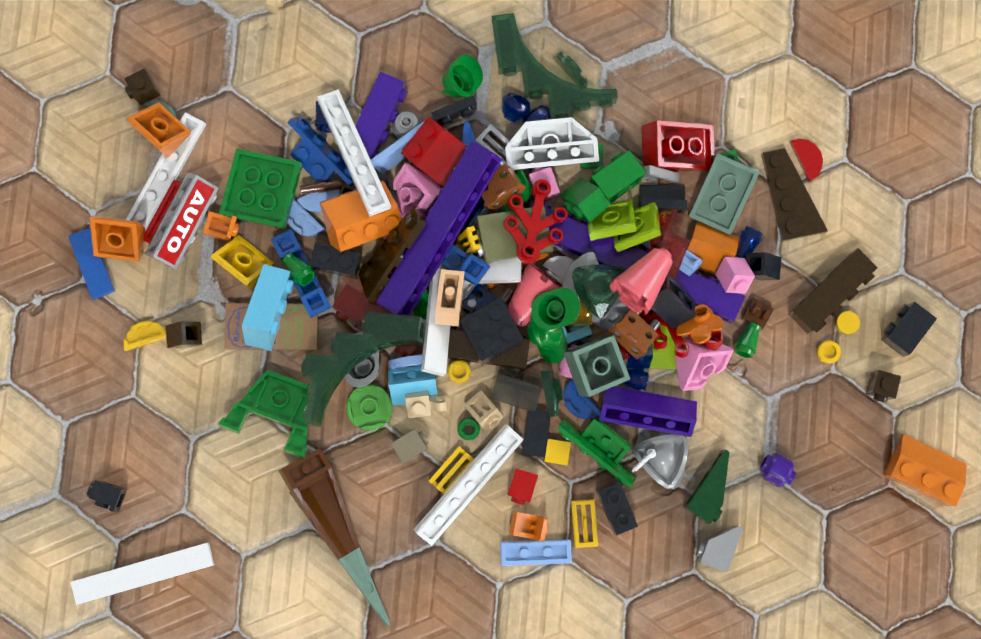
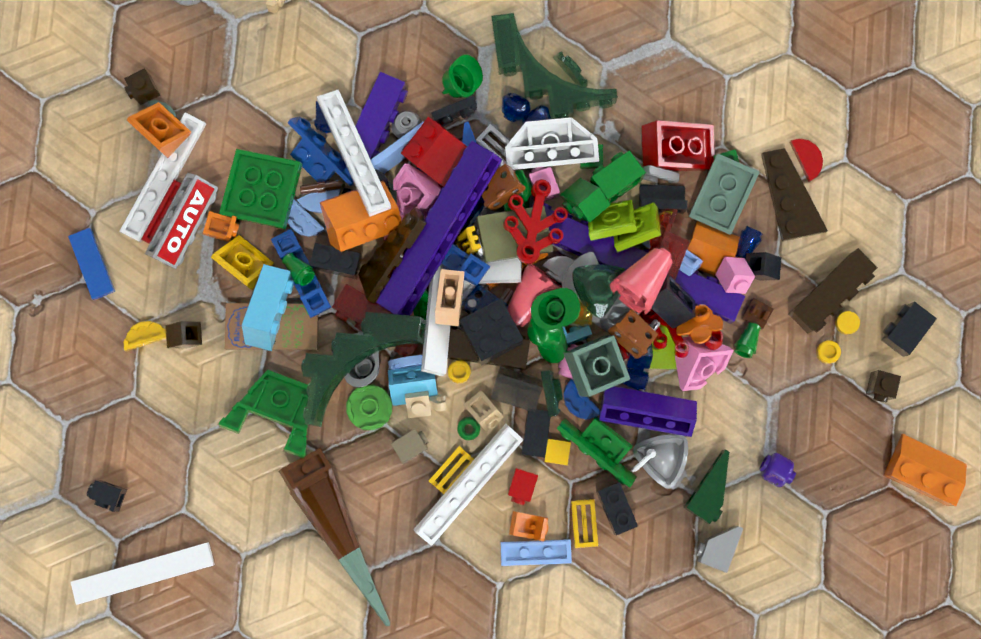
(117, 238): orange slope -> none

